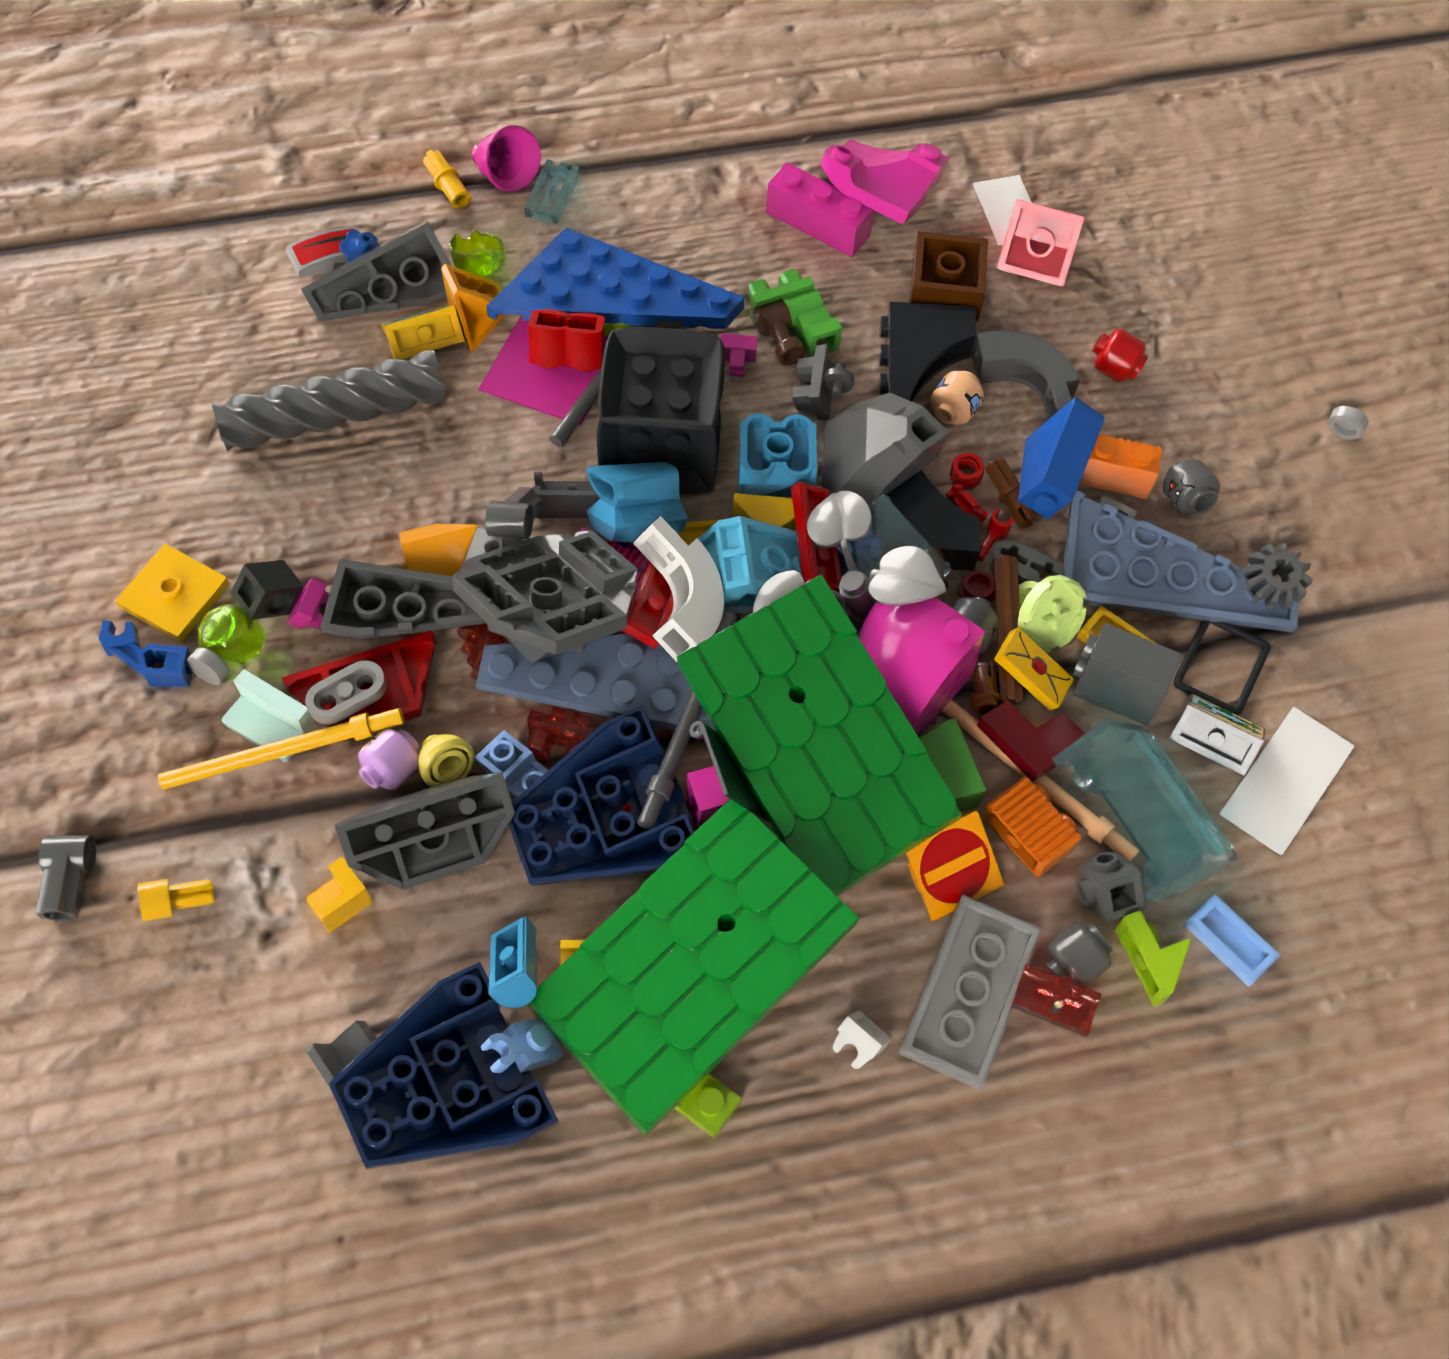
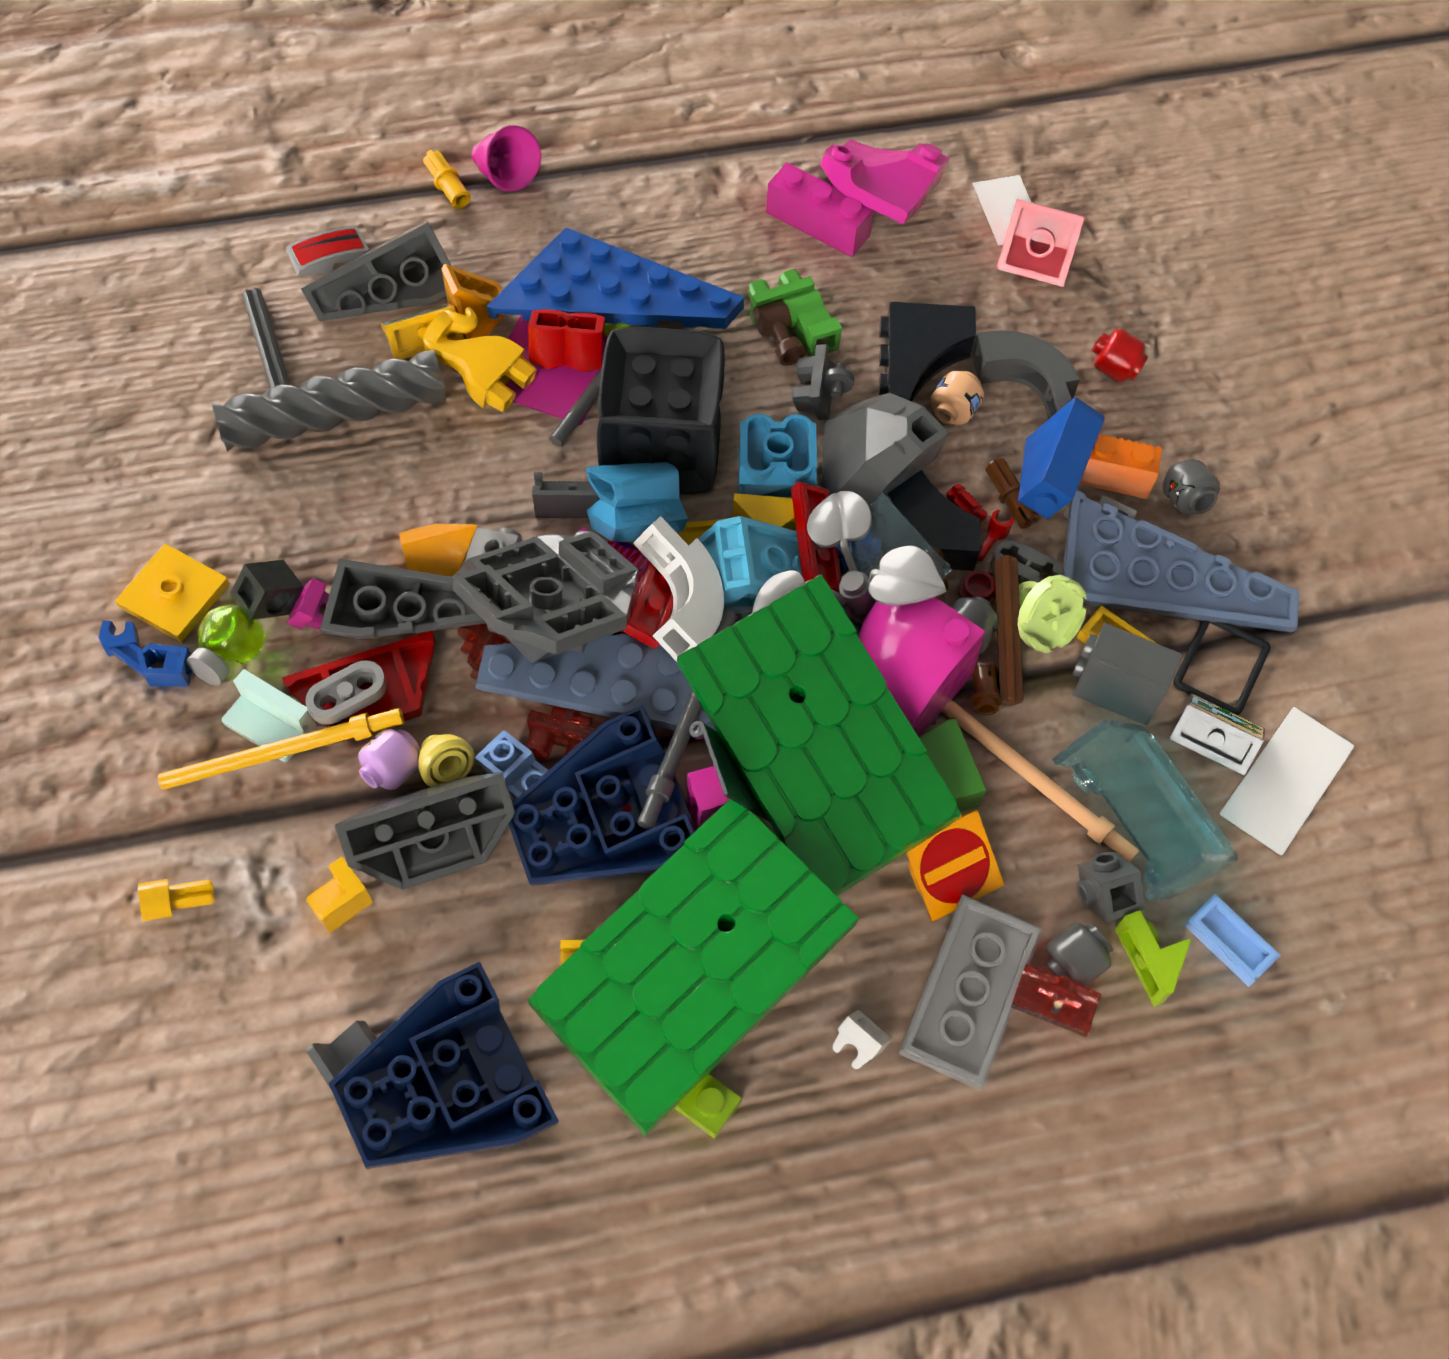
(64, 867): dark grey piece -> none
(265, 337): none -> dark grey axle
(357, 244): blue plant -> none
(478, 253): clear neon green hair -> none
(482, 361): none -> yellow hips
(513, 516): dark grey piece -> none
(514, 964): dark azure brick -> none
(526, 1043): light blue plate -> none
(558, 173): clear light blue tile -> none
(739, 350): dark pink tile -> none
(949, 270): reddish brown brick -> none
(971, 461): red axle -> none
(1025, 744): dark red tile -> none
(1032, 826): orange brick -> none
(1034, 669): yellow tile -> none
(1280, 563): dark grey gear -> none
(1347, 422): light grey tile -> none

